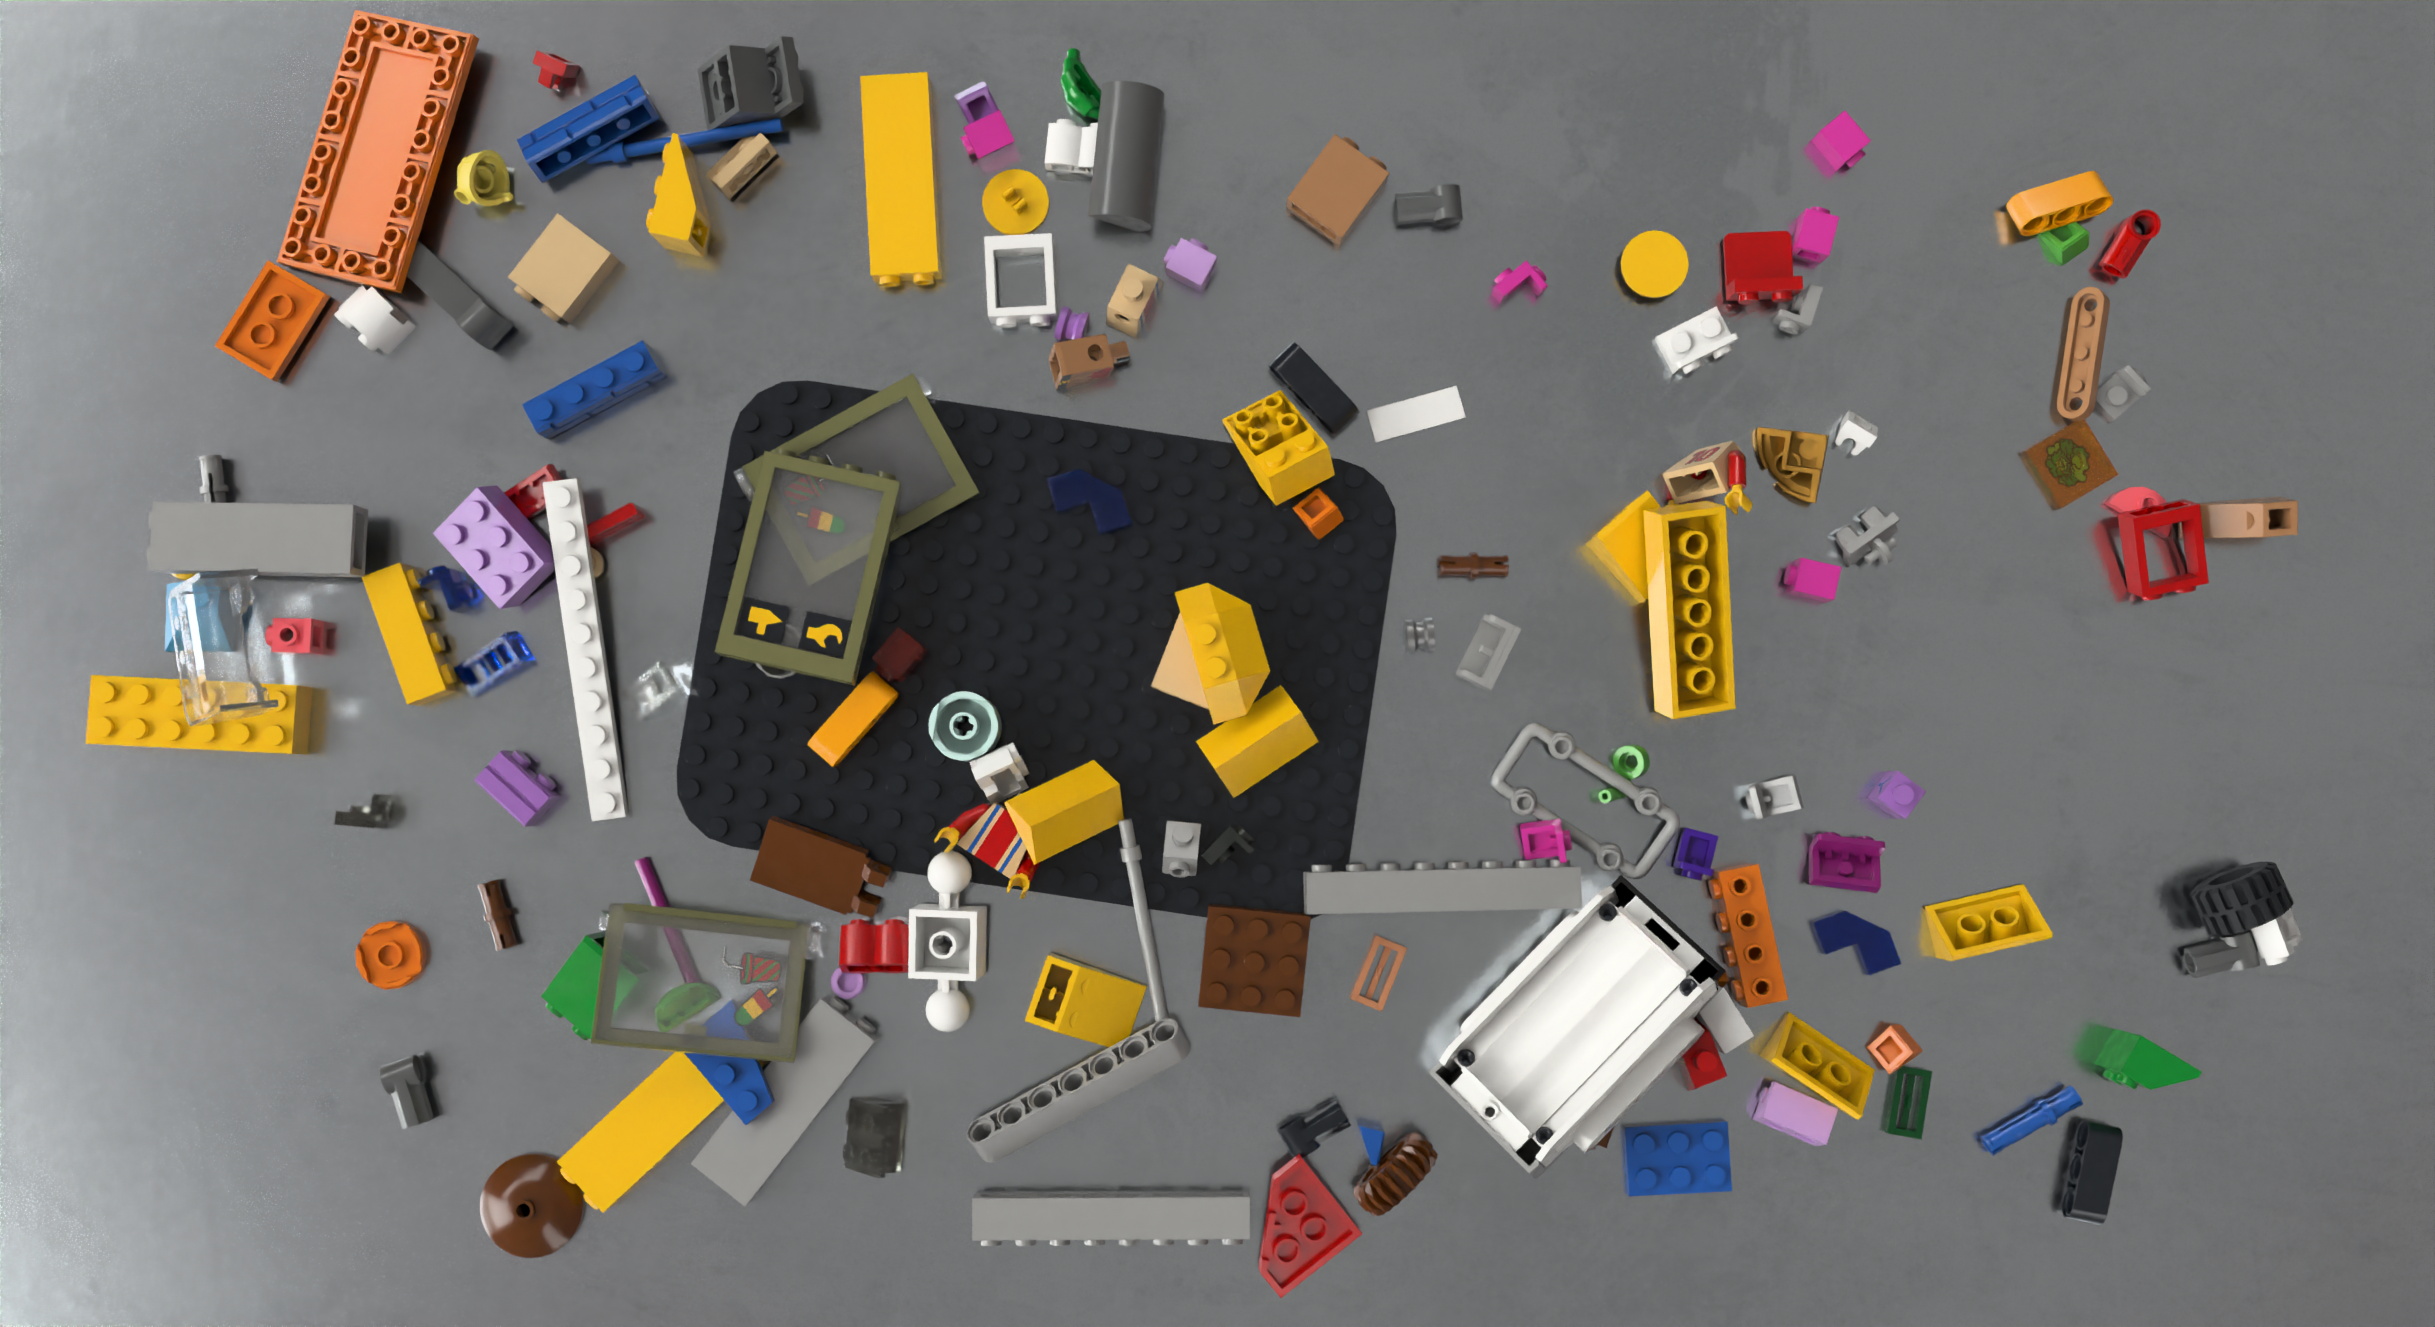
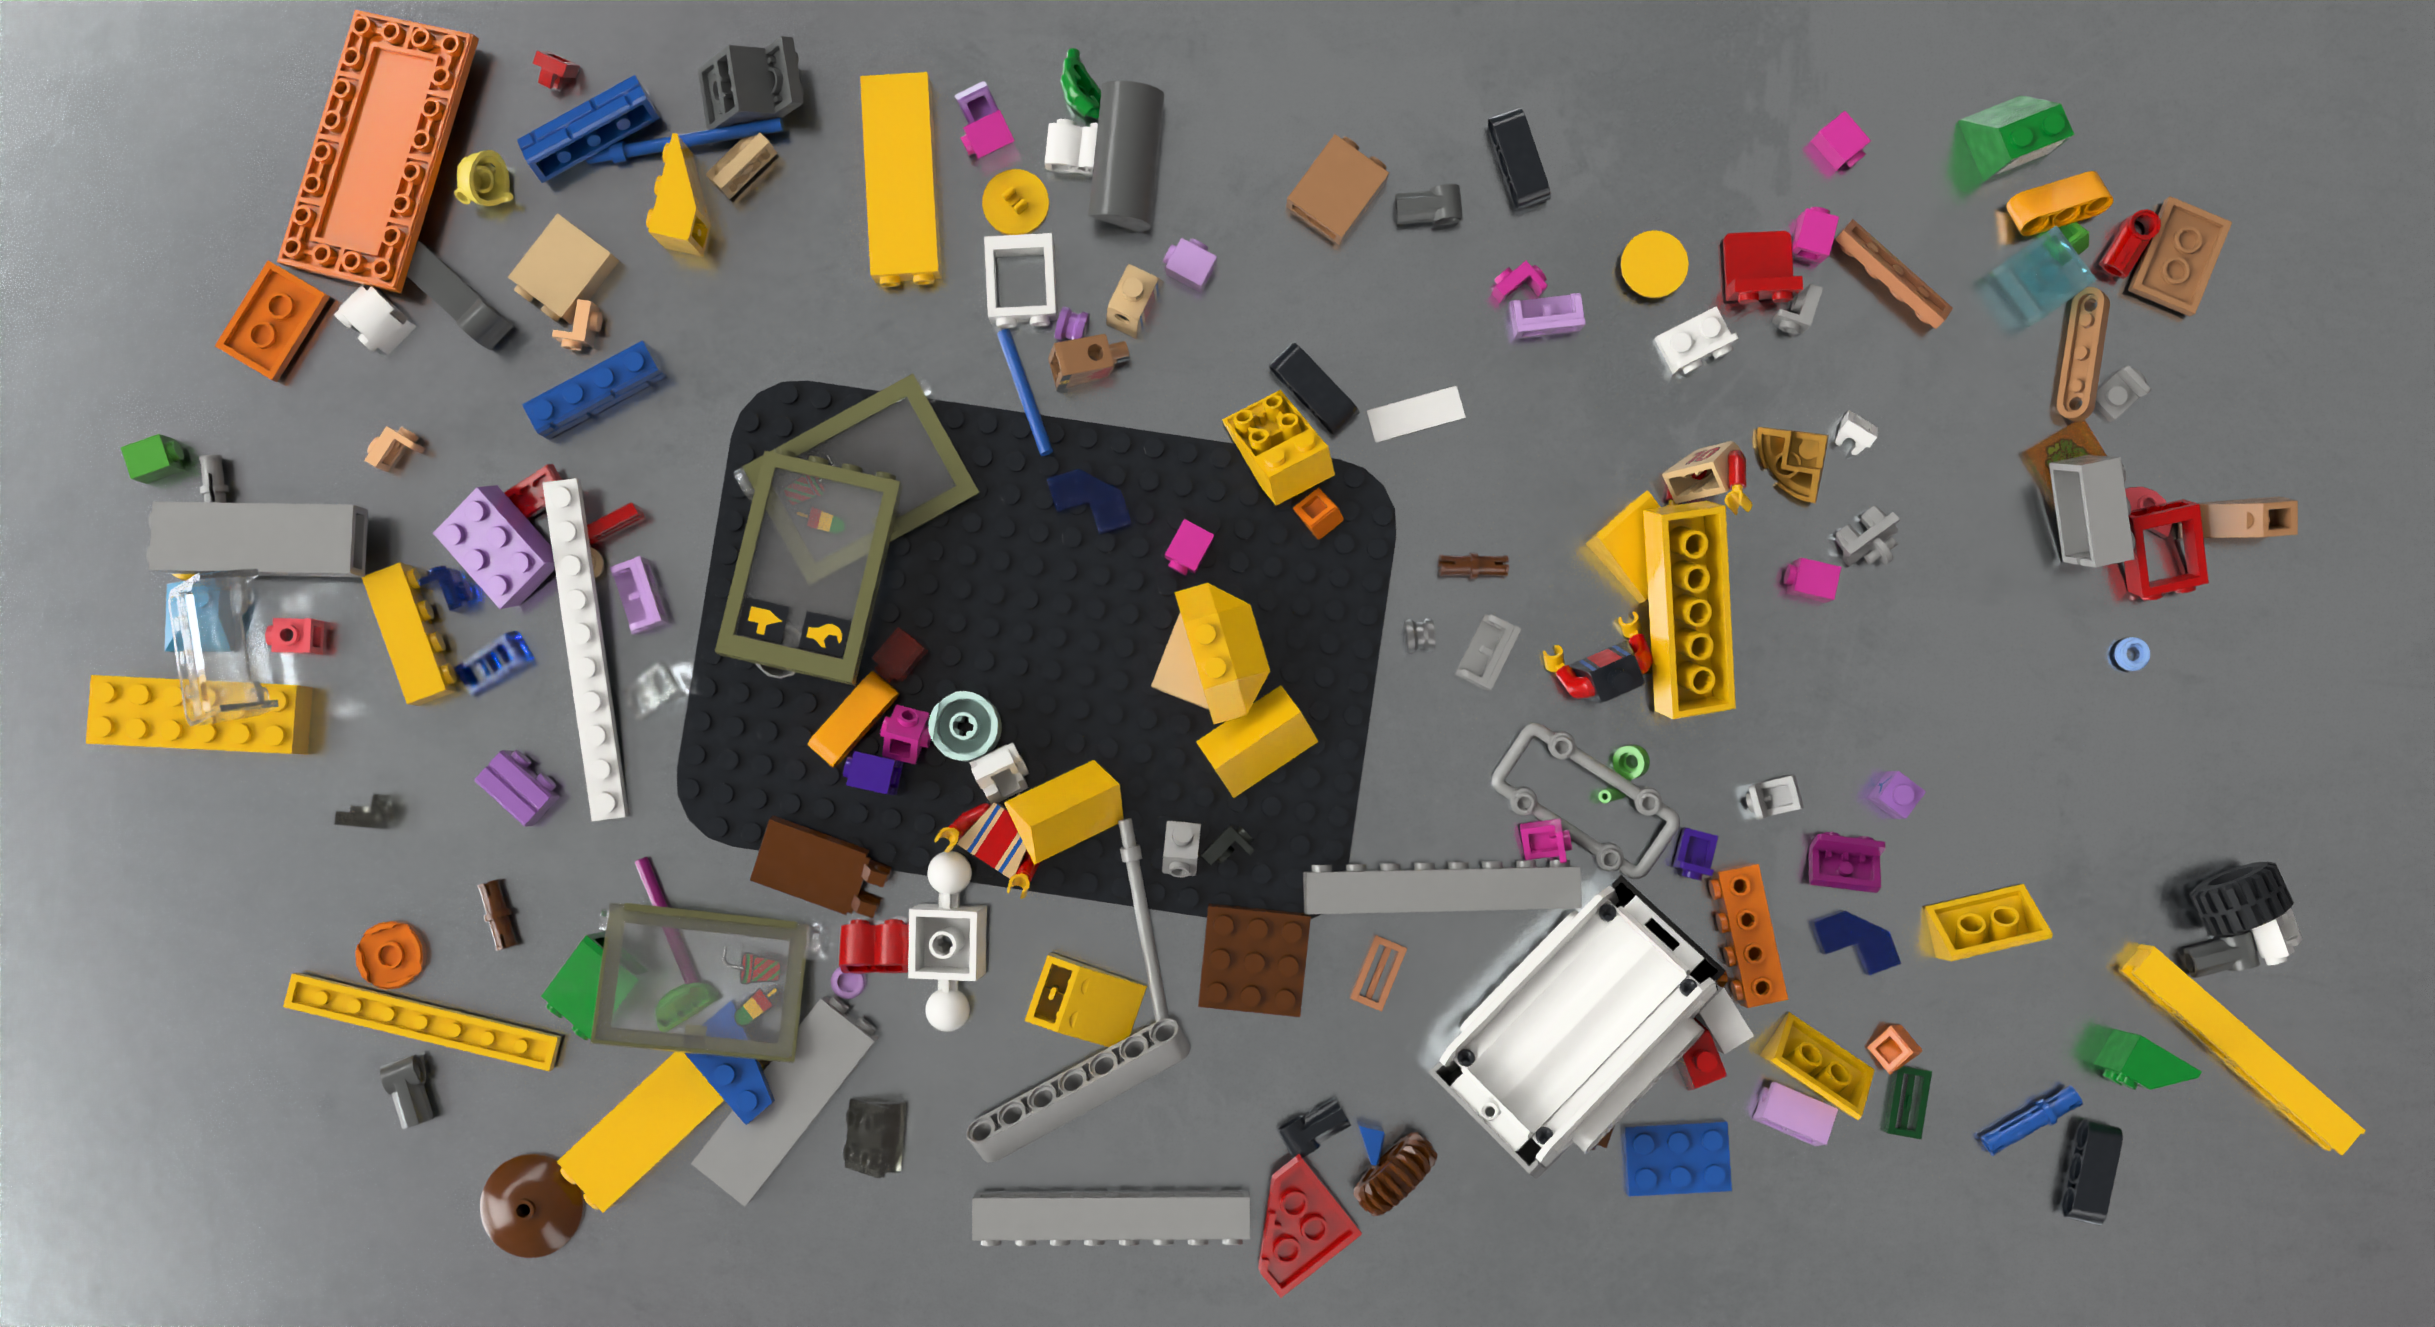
(153, 458): none -> bright green brick
(386, 448): none -> light nougat bracket
(422, 1021): none -> yellow plate
(586, 324): none -> light nougat bracket
(639, 594): none -> lavender hinge
(873, 773): none -> dark purple brick
(905, 734): none -> dark pink brick
(1025, 392): none -> blue bar
(1188, 548): none -> dark pink brick
(1519, 159): none -> black beam
(1547, 315): none -> lavender hinge
(1606, 672): none -> torso
(1894, 274): none -> nougat plate
(2015, 134): none -> green slope
(2042, 276): none -> clear light blue brick
(2092, 510): none -> light grey piece
(2142, 654): none -> light blue plate
(2180, 256): none -> medium nougat plate
(2242, 1049): none -> yellow tile

